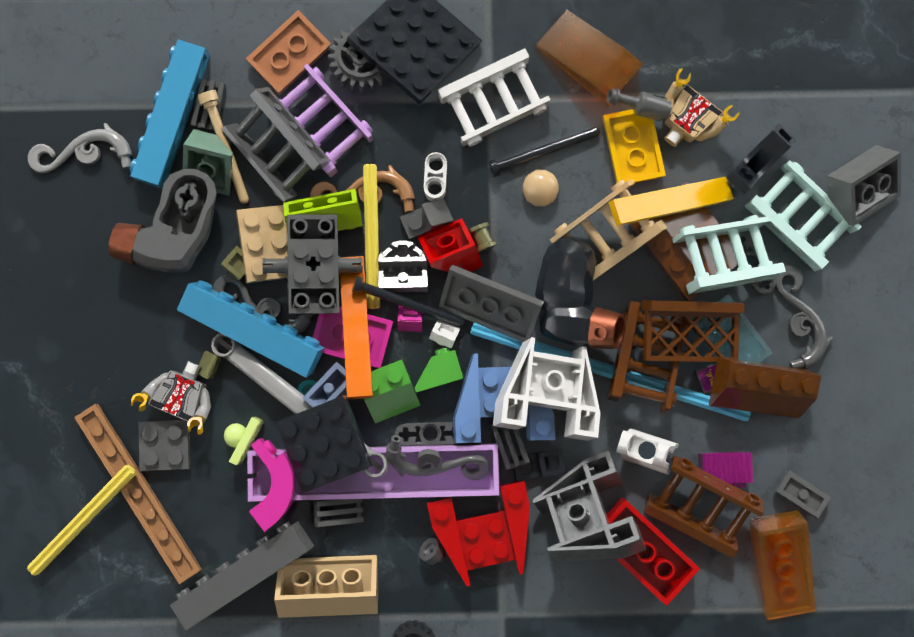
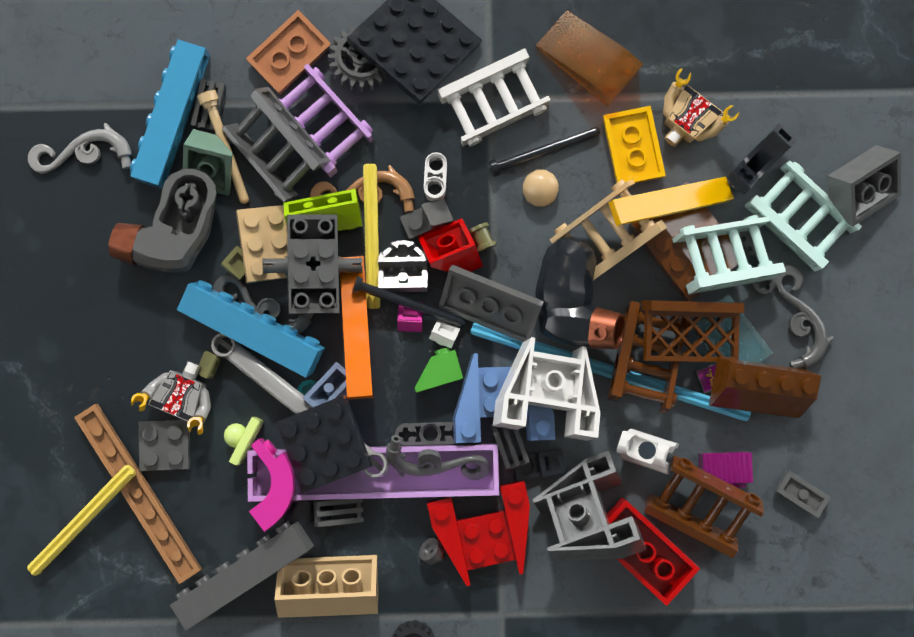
(331, 337): dark pink plate -> none
(391, 392): bright green slope -> none
(643, 105): dark grey piece -> none
(783, 563): clear orange slope -> none

